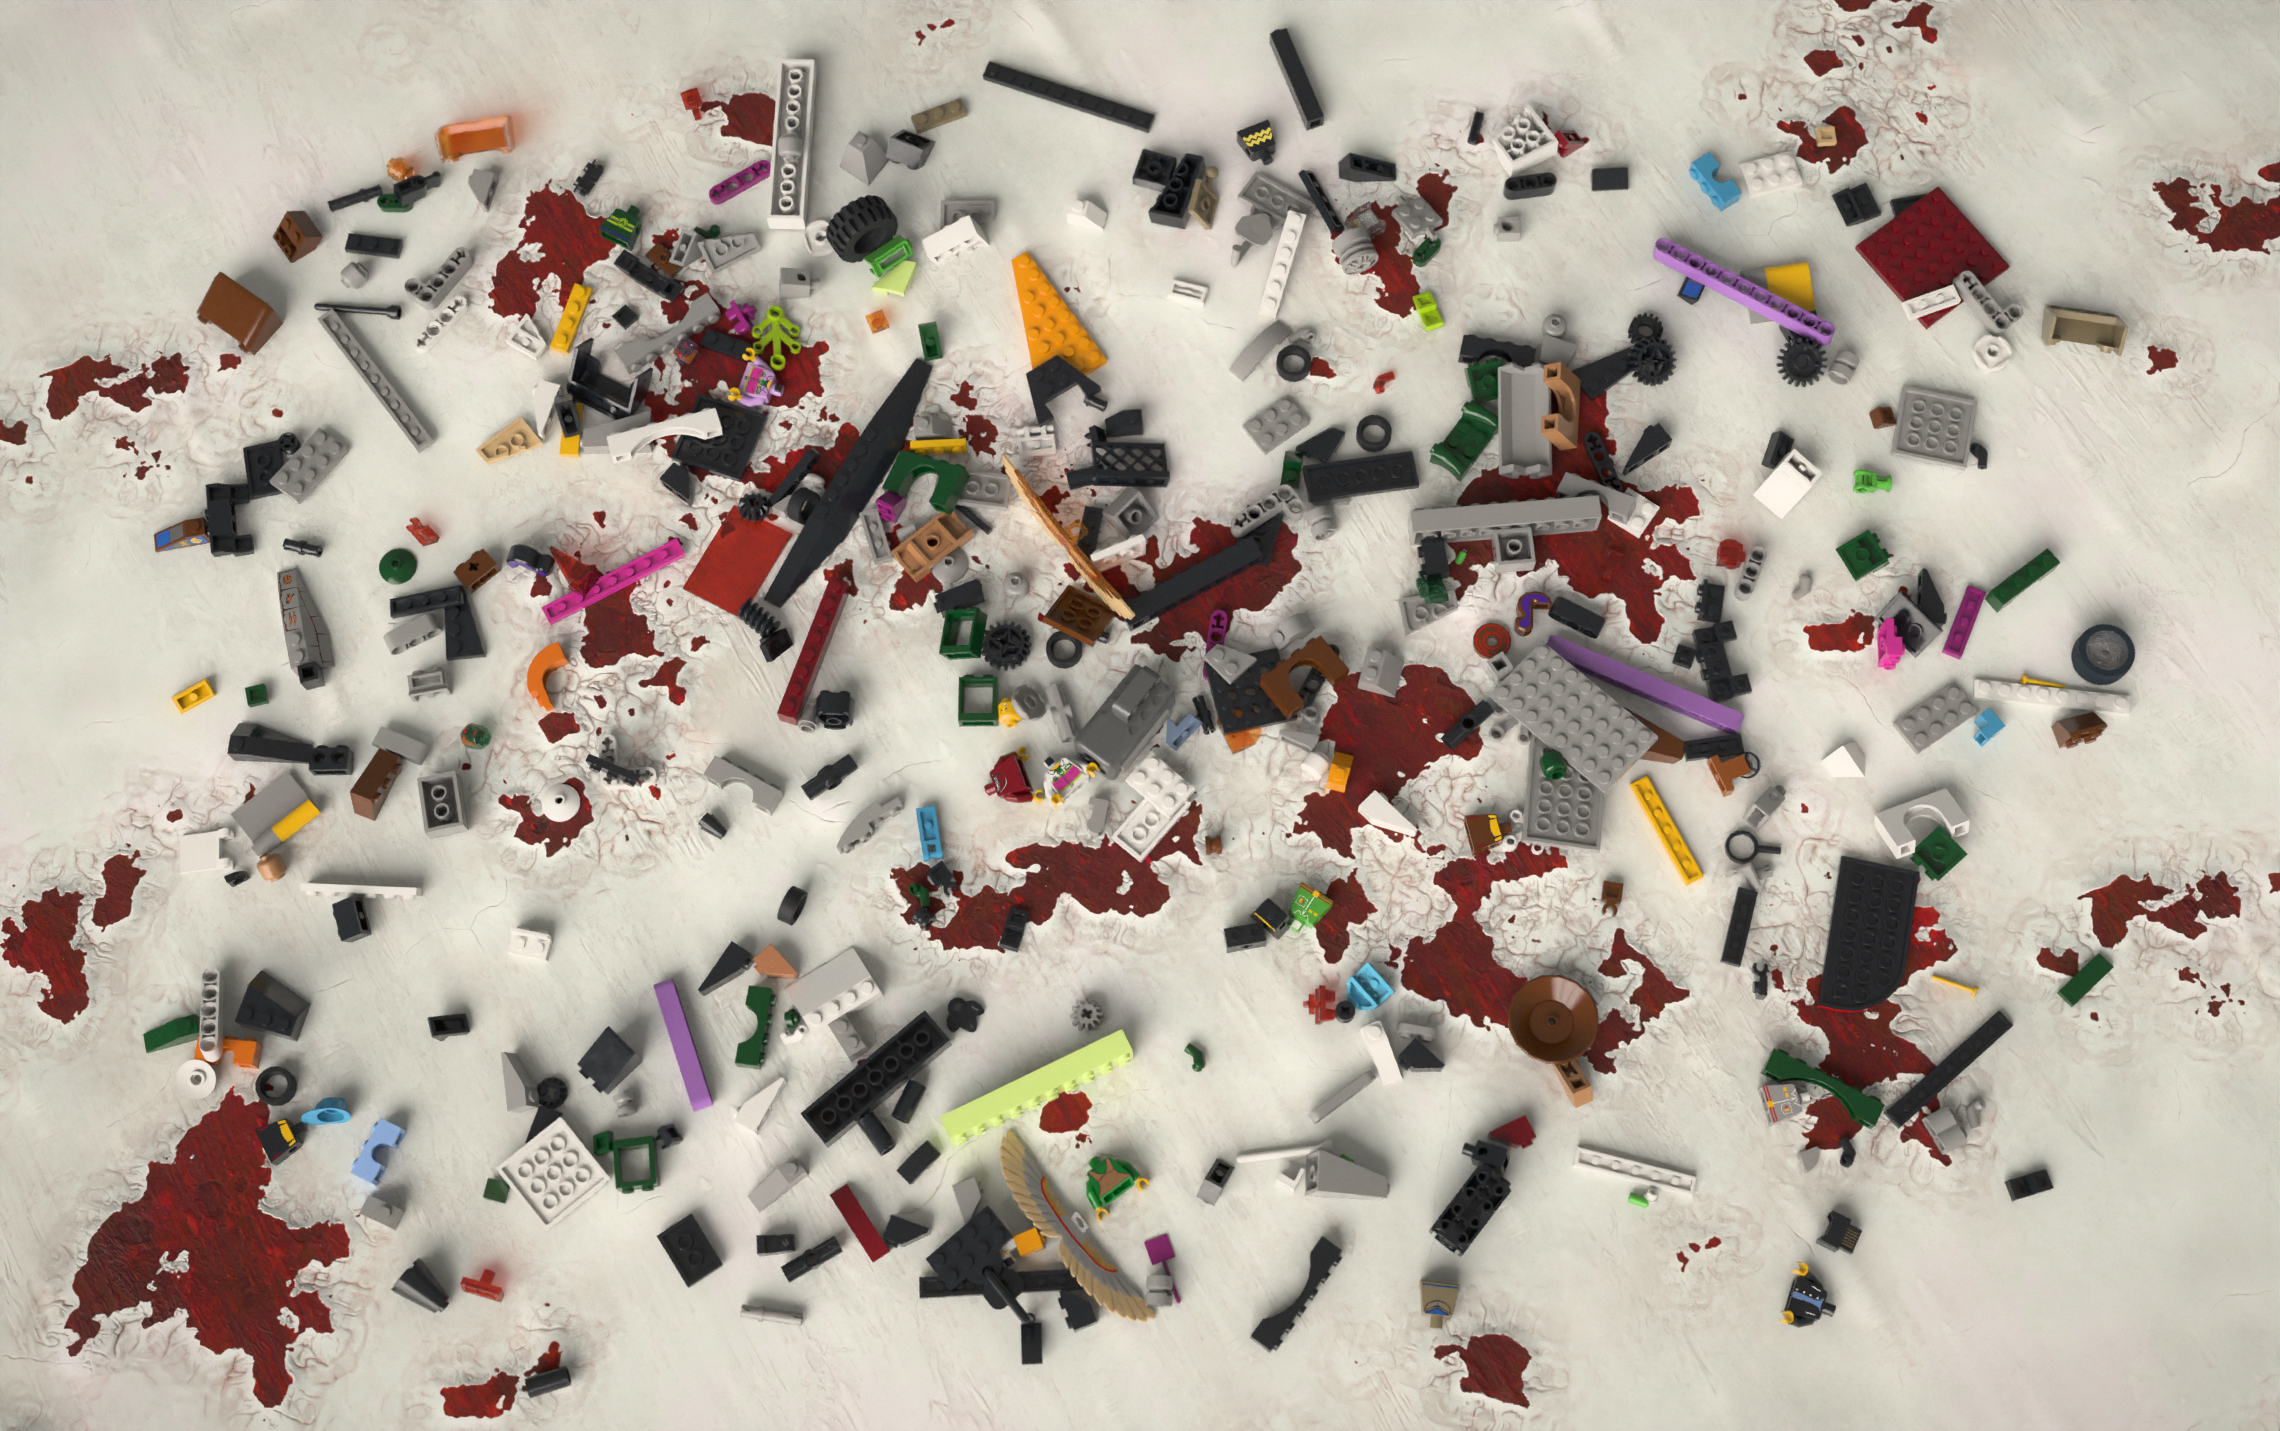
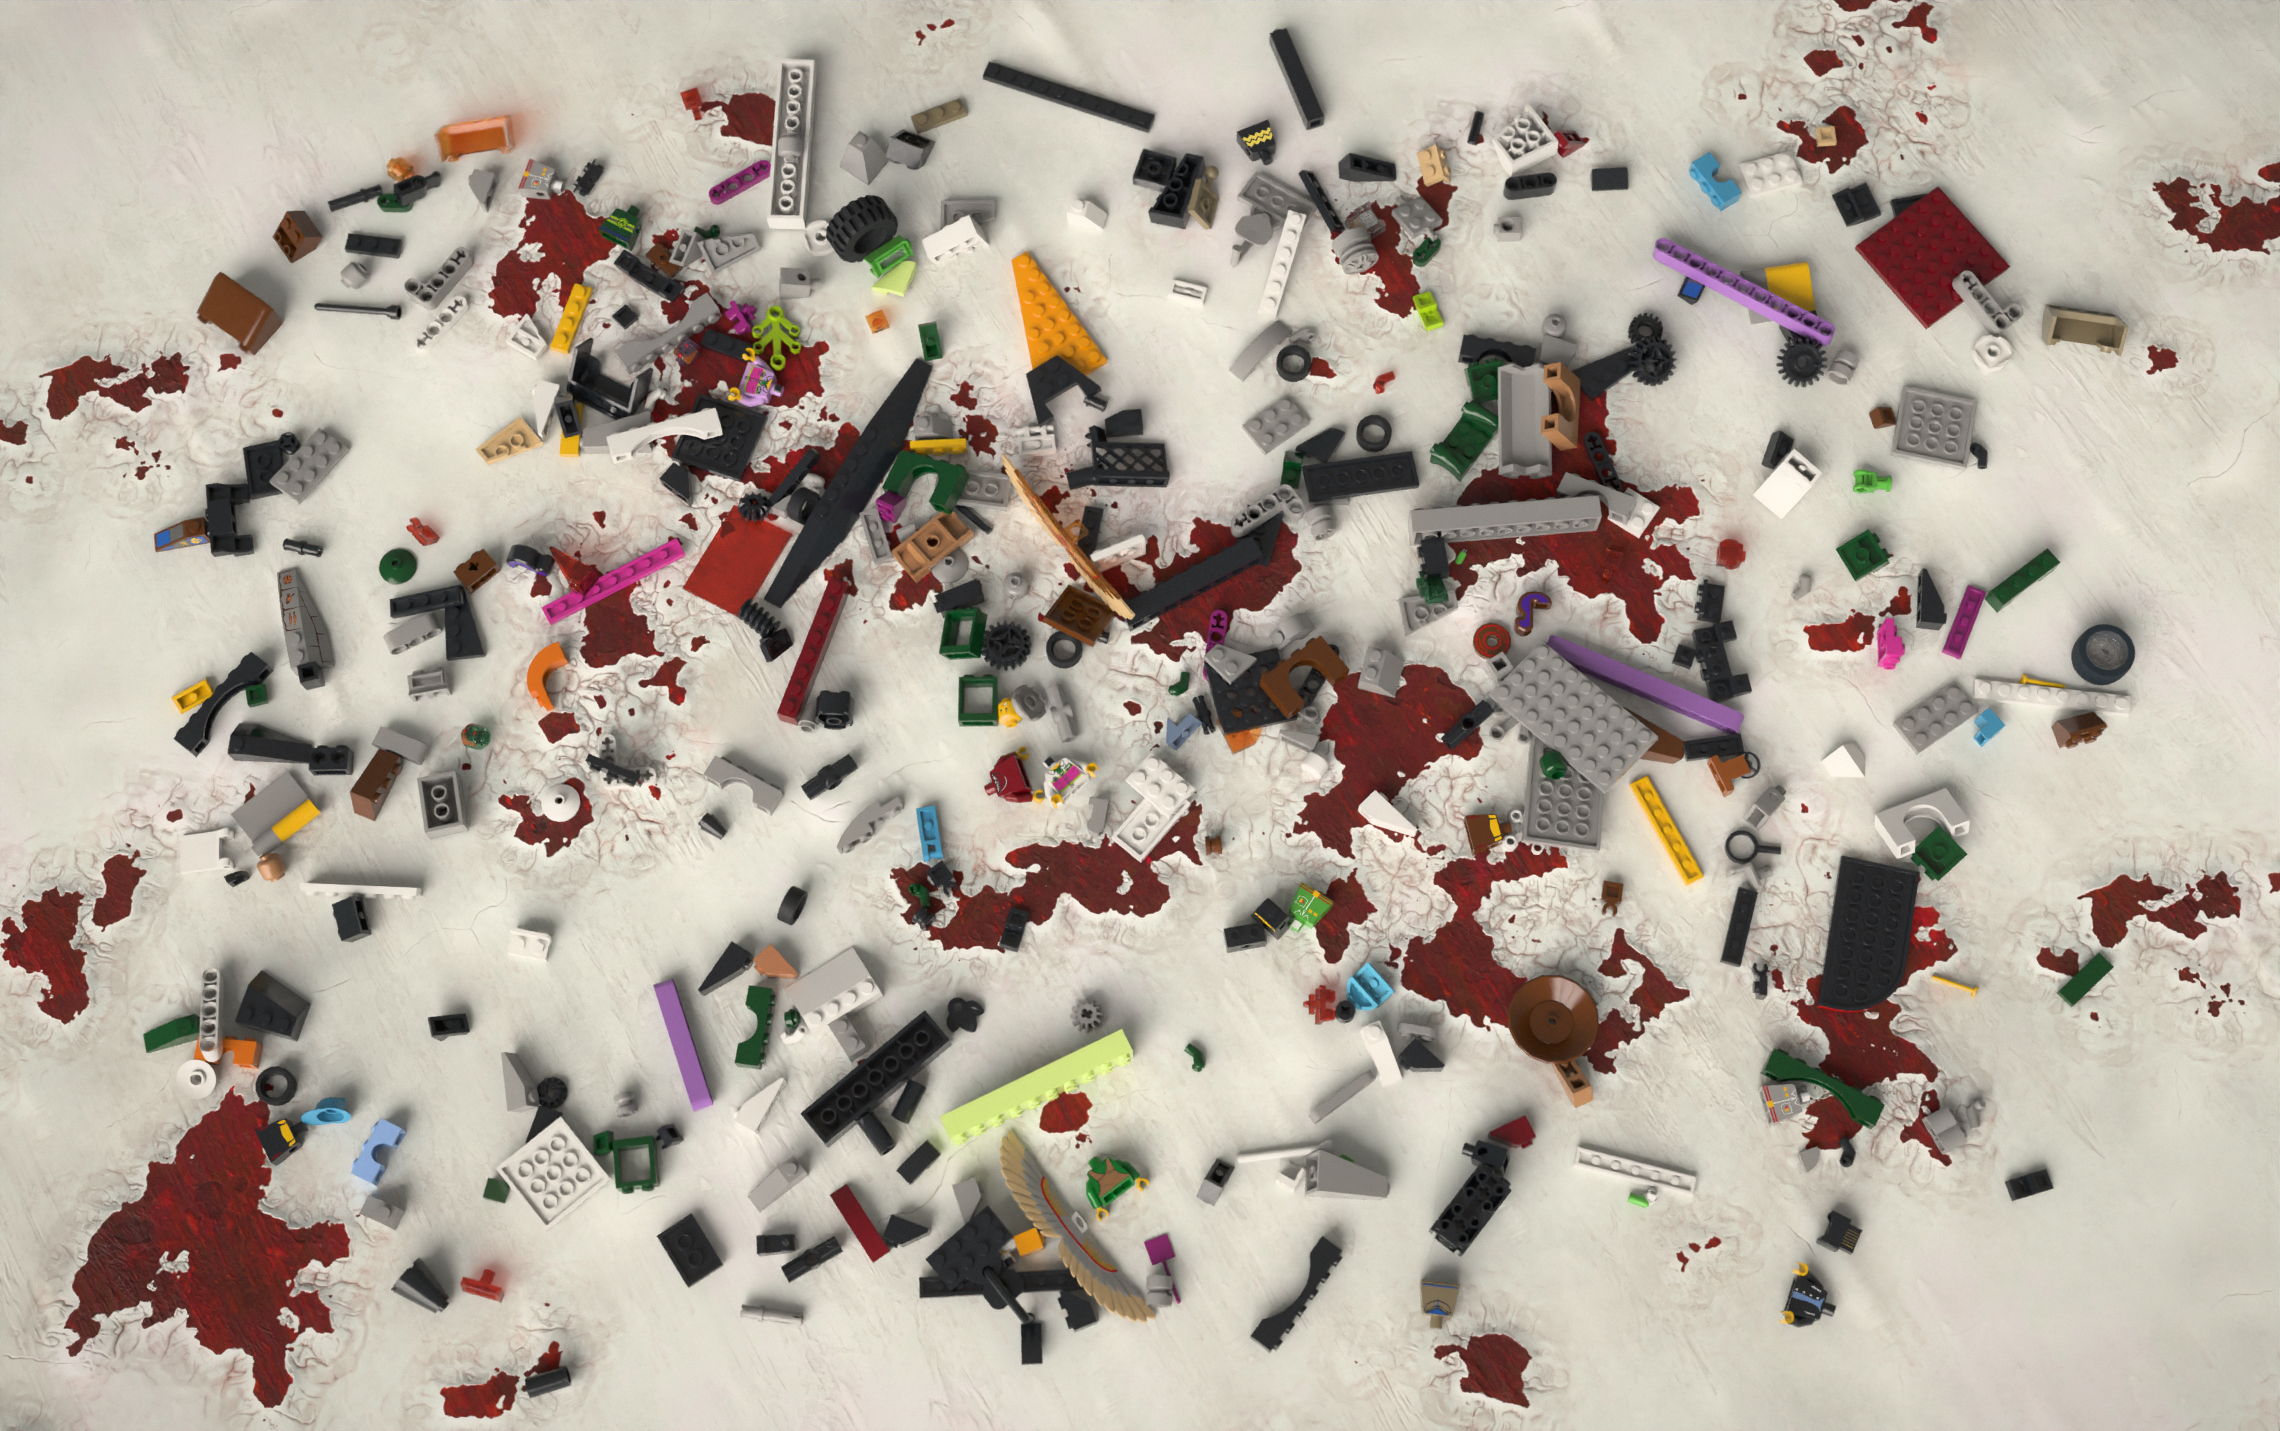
(196, 732): none -> black arch
(375, 380): light grey plate -> none
(539, 181): none -> light grey torso
(608, 1061): black slope -> none
(653, 396): none -> white arm
(1125, 722): dark grey piece -> none
(1130, 513): light grey slope -> none
(1180, 687): none -> dark green arm
(1339, 772): light orange slope -> none
(1434, 165): none -> tan bracket
(1513, 550): light grey brick -> none
(1576, 617): black beam -> none
(1650, 445): black slope -> none
(1747, 581): light grey beam -> none
(1912, 623): tile -> none
(1931, 302): white plate -> none
(1948, 1069): black tile -> none

